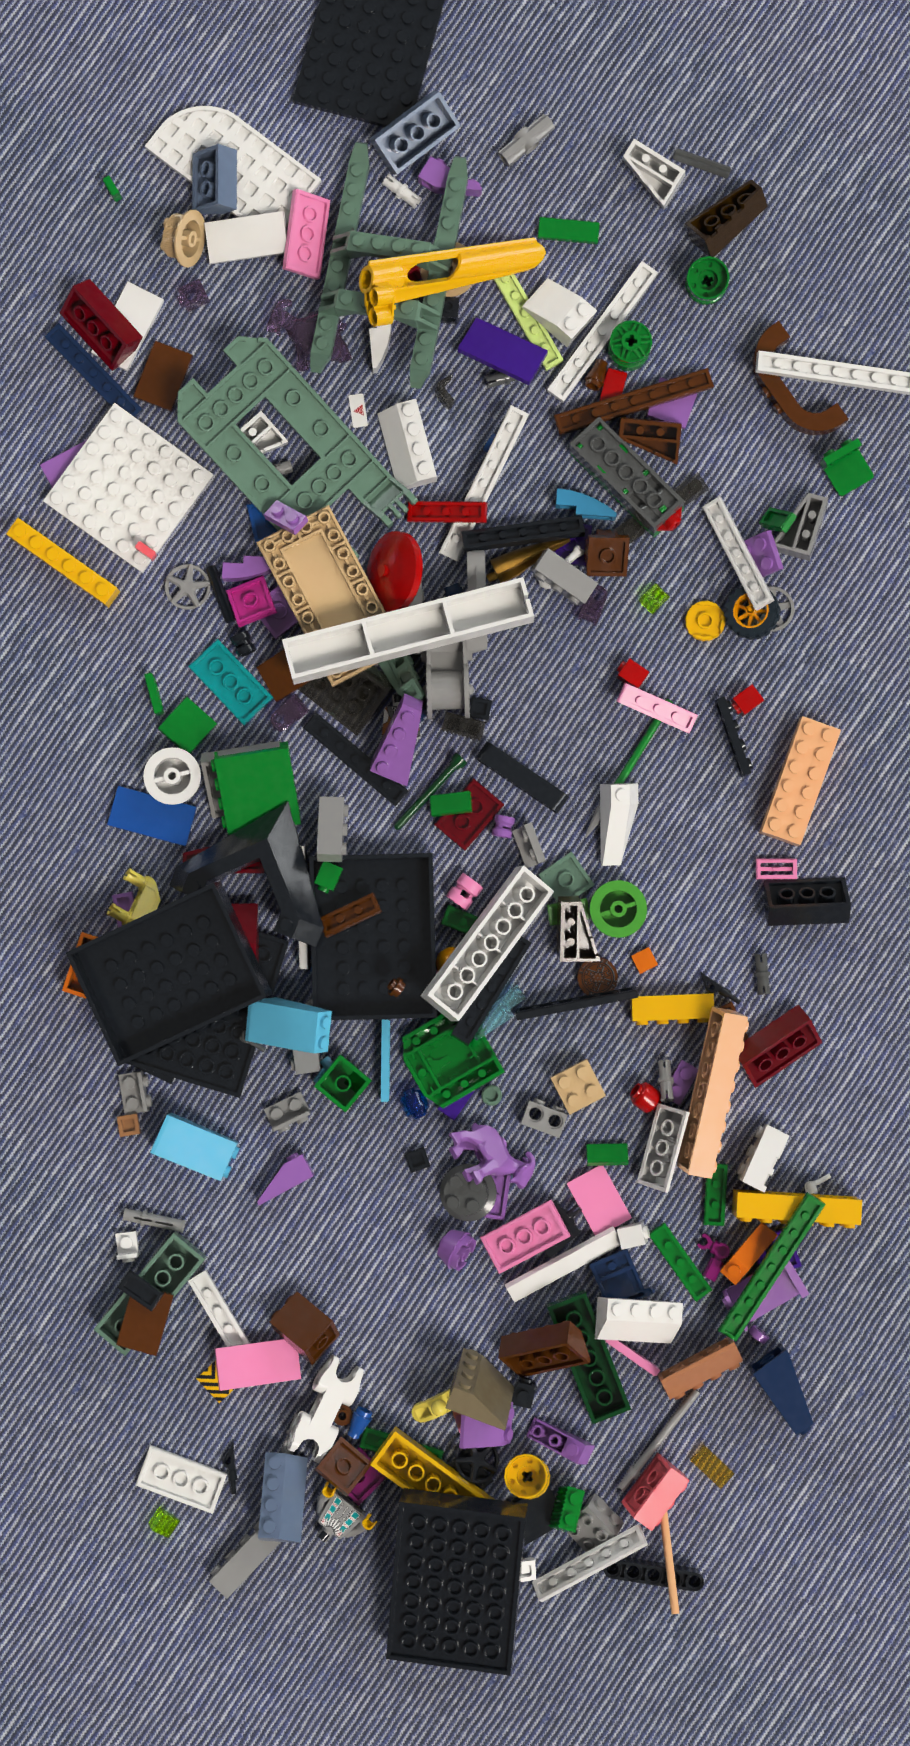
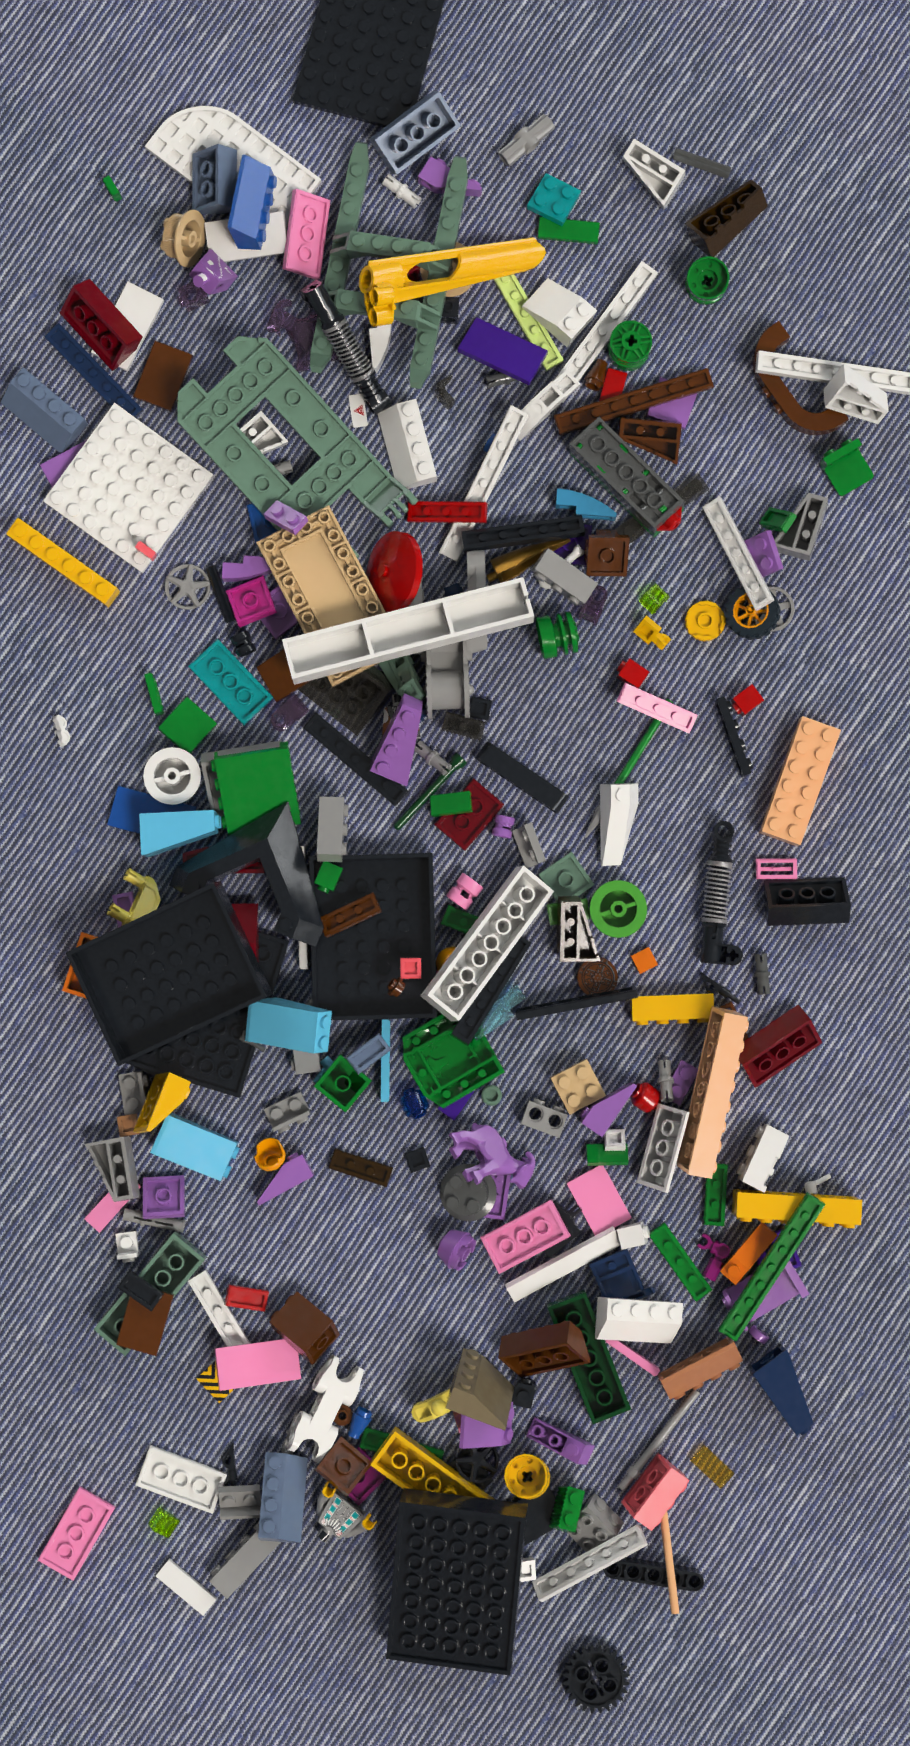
(43, 411): none -> sand blue slope
(60, 725): none -> white piece
(76, 1533): none -> bright pink tile
(105, 1212): none -> bright pink tile
(117, 1166): none -> light grey wedge
(163, 1097): none -> yellow slope
(163, 1197): none -> medium lavender tile
(175, 829): none -> medium azure slope
(186, 1587): none -> white tile
(212, 274): none -> medium lavender torso
(239, 1502): none -> light grey bracket
(246, 1298): none -> red tile
(251, 204): none -> slope
(270, 1154): none -> light orange hair
(335, 324): none -> black piece
(360, 1167): none -> dark brown tile
(368, 1054): none -> sand blue tile
(410, 968): none -> coral tile
(432, 758): none -> light grey pin
(547, 400): none -> white slope
(554, 199): none -> teal plate
(557, 635): none -> green wheel
(604, 1111): none -> medium lavender slope
(612, 1671): none -> black gear
(614, 1140): none -> white tile
(649, 631): none -> yellow plate
(716, 899): none -> black piece
(855, 396): none -> white wedge

